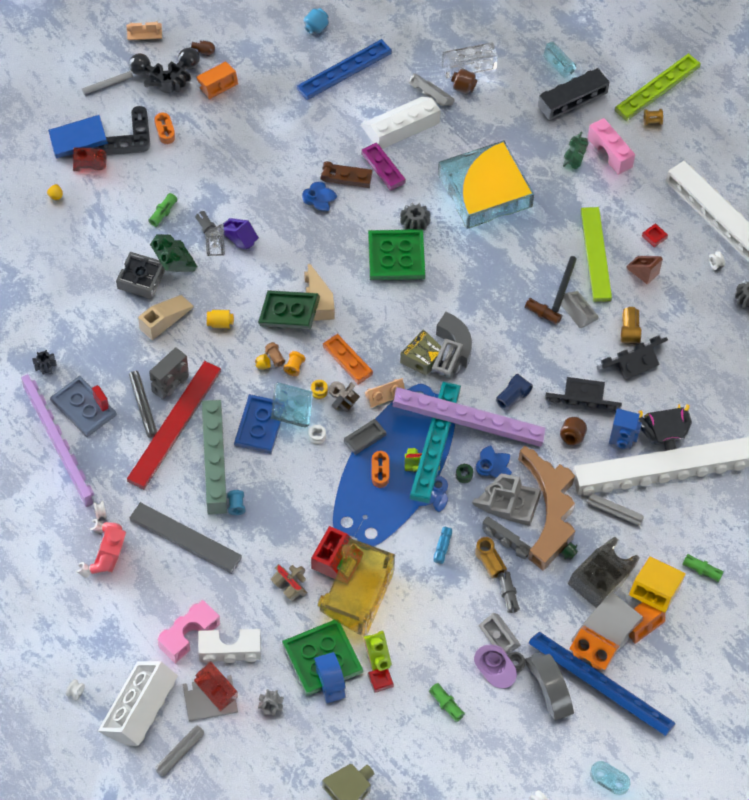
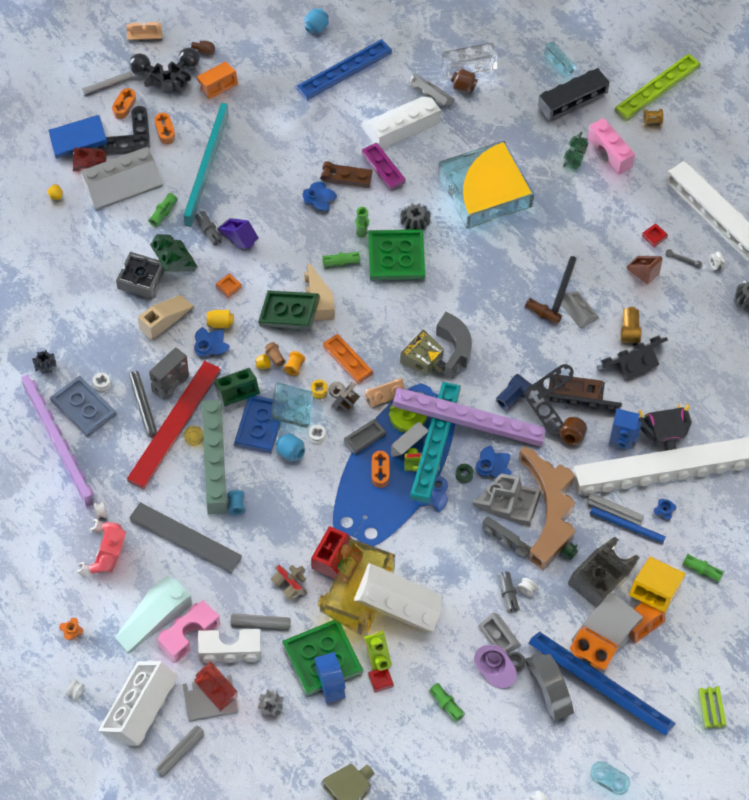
(71, 634): none -> orange plate
(100, 398): red tile -> none
(105, 385): none -> white bush
(121, 178): none -> light grey slope
(127, 105): none -> orange beam
(156, 610): none -> light aqua wedge
(193, 435): none -> clear yellow tile
(206, 164): none -> teal tile
(211, 341): none -> blue plate
(215, 241): clear slope -> none
(228, 285): none -> orange tile
(236, 387): none -> dark green brick
(260, 621): none -> light grey axle
(290, 447): none -> dark azure head
(341, 259): none -> bright green pin
(362, 222): none -> bright green pin
(399, 598): none -> white slope
(404, 419): none -> lime tile
(408, 439): none -> light grey slope
(442, 370): light grey tile -> none
(442, 545): dark azure axle -> none
(490, 558): pearl gold piece -> none
(527, 587): none -> white bush
(543, 392): none -> black beam
(577, 387): none -> reddish brown plate
(596, 254): lime tile -> none
(628, 525): none -> blue bar
(665, 503): none -> blue plate
(669, 253): none -> dark grey hinge
(710, 691): none -> lime tile

